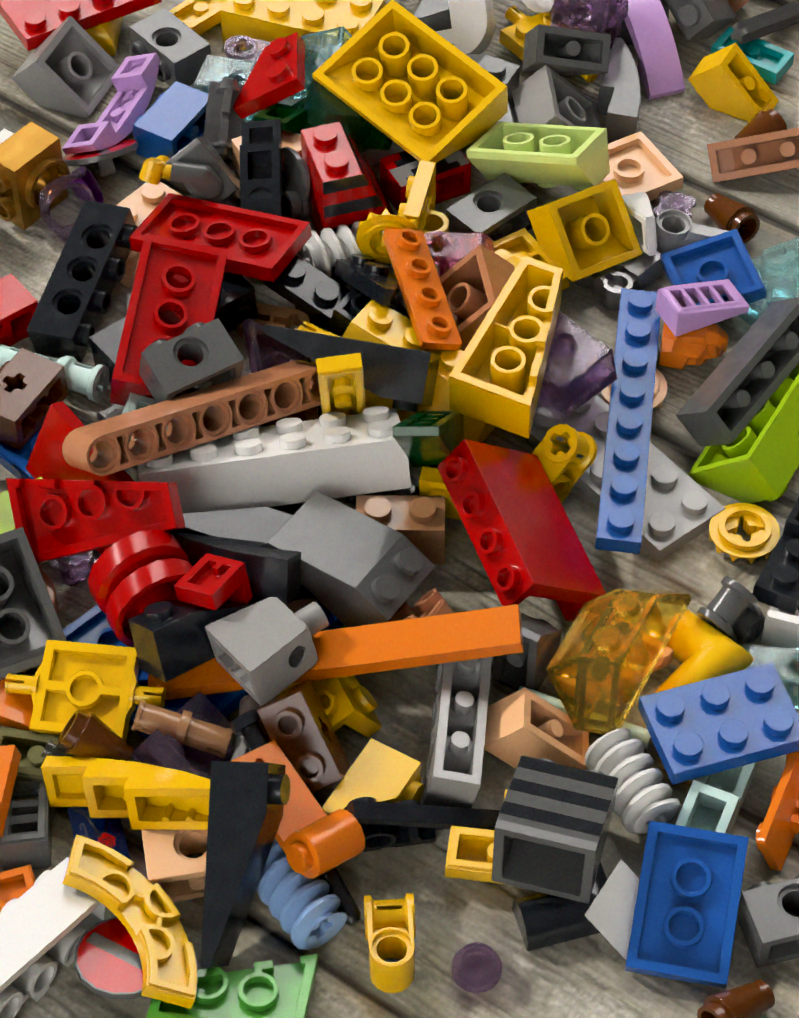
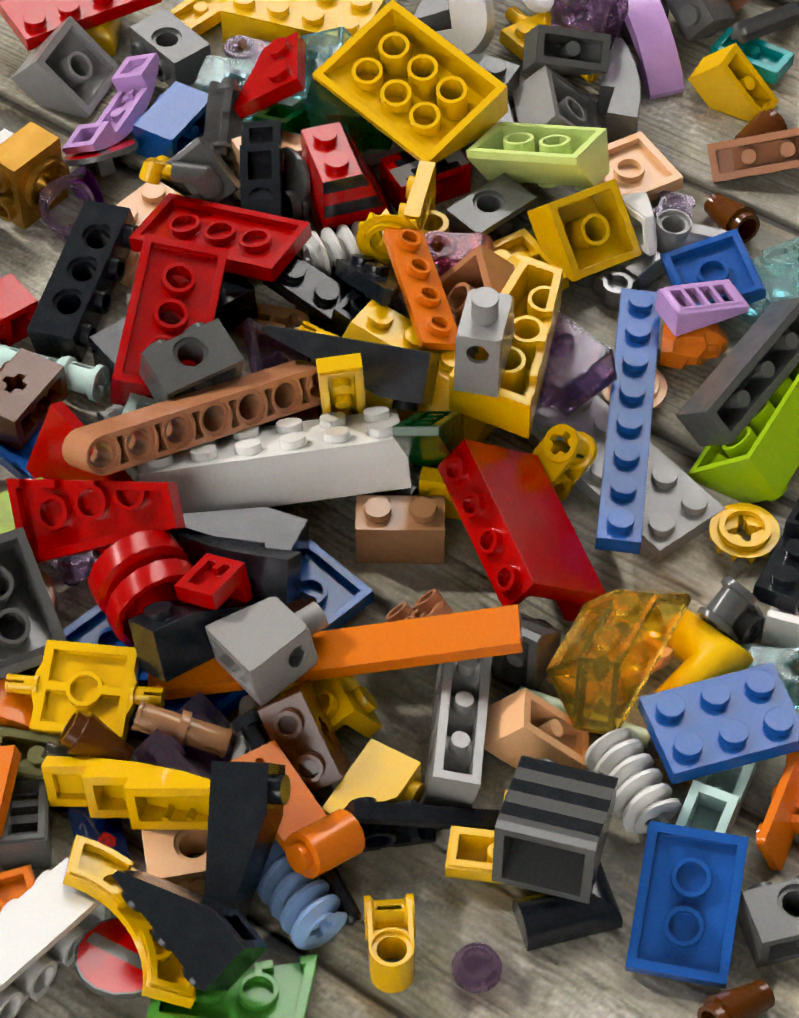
(202, 933): none -> black slope
(352, 561): dark grey slope -> none
(489, 324): none -> light grey torso
(615, 907): white sticker -> none

